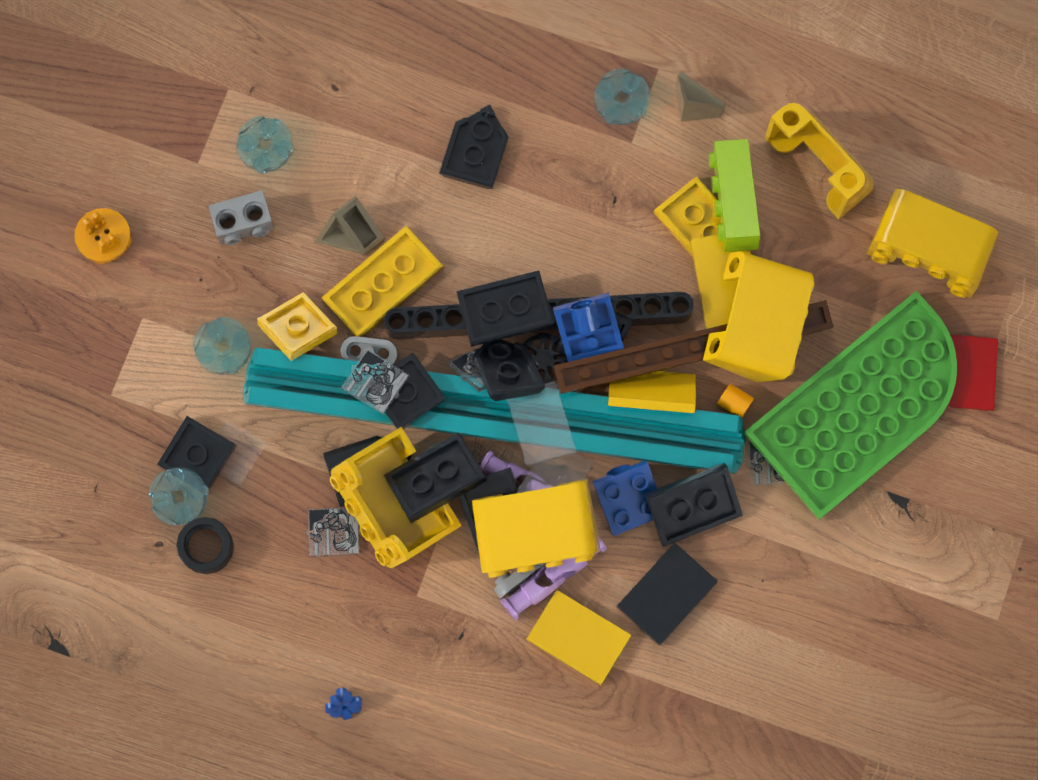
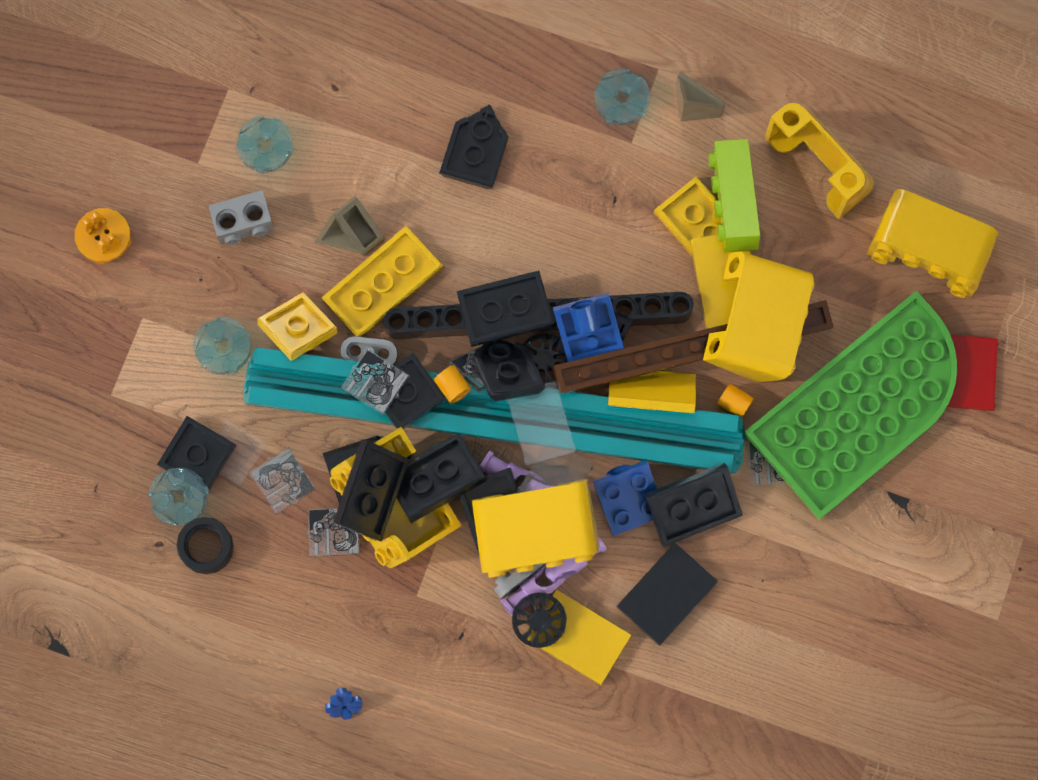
(282, 480): none -> clear piece
(371, 490): none -> black tile
(452, 384): none -> light orange beam
(539, 620): none -> black wheel

